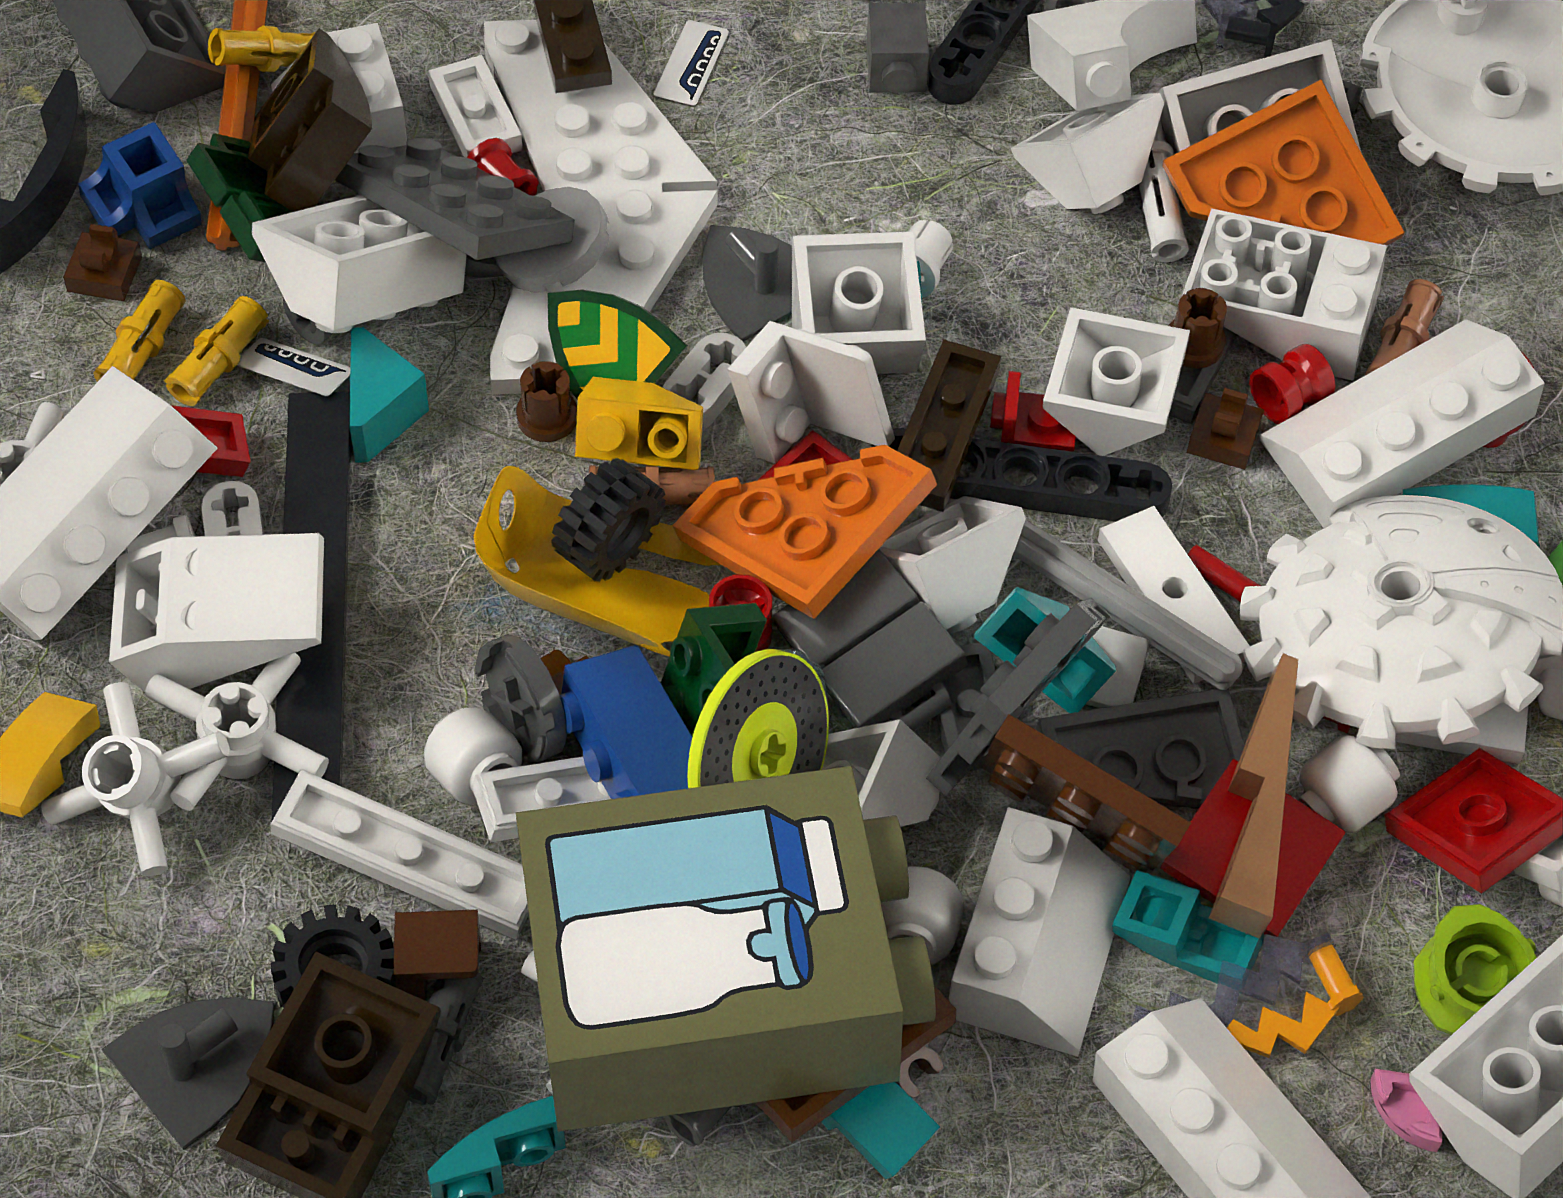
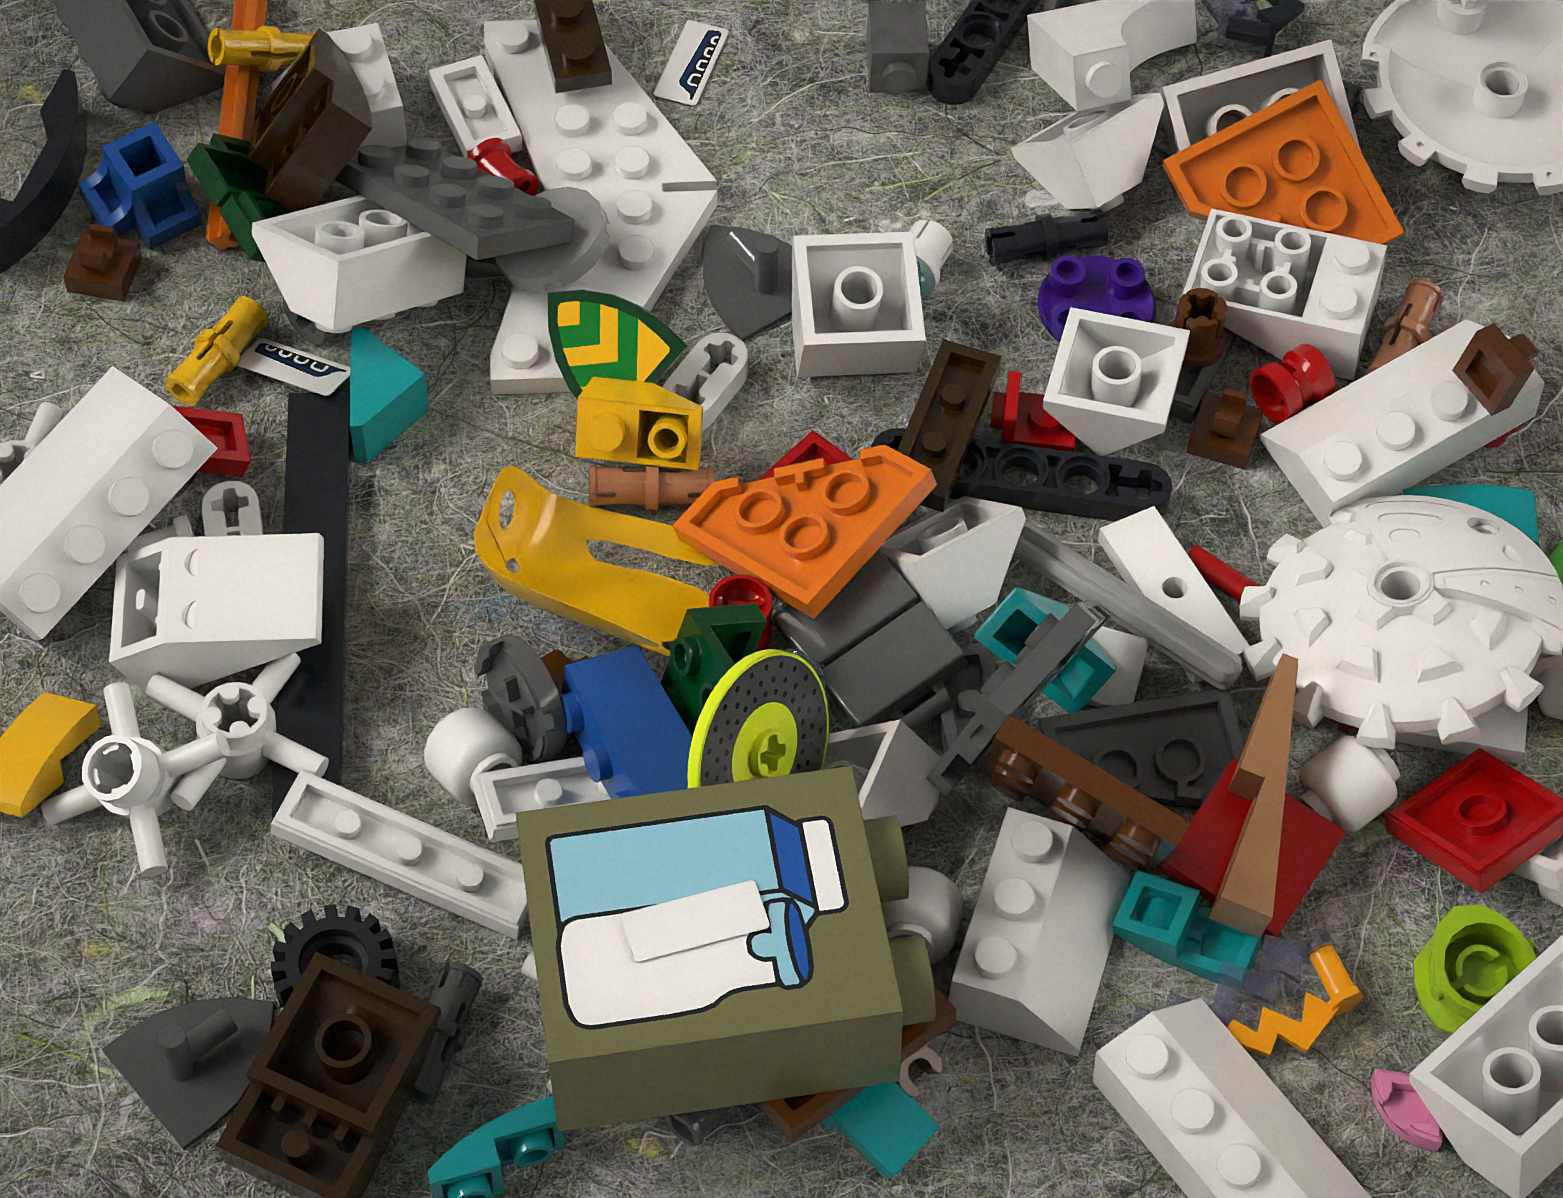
(157, 312): yellow pin -> none
(435, 947): reddish brown panel -> none
(545, 406): reddish brown bush -> none
(608, 519): black tyre -> none
(694, 921): none -> white sticker
(802, 380): white bracket -> none
(1046, 237): none -> black pin
(1096, 286): none -> dark purple dish
(1165, 232): white pin -> none
(1496, 367): none -> reddish brown tile

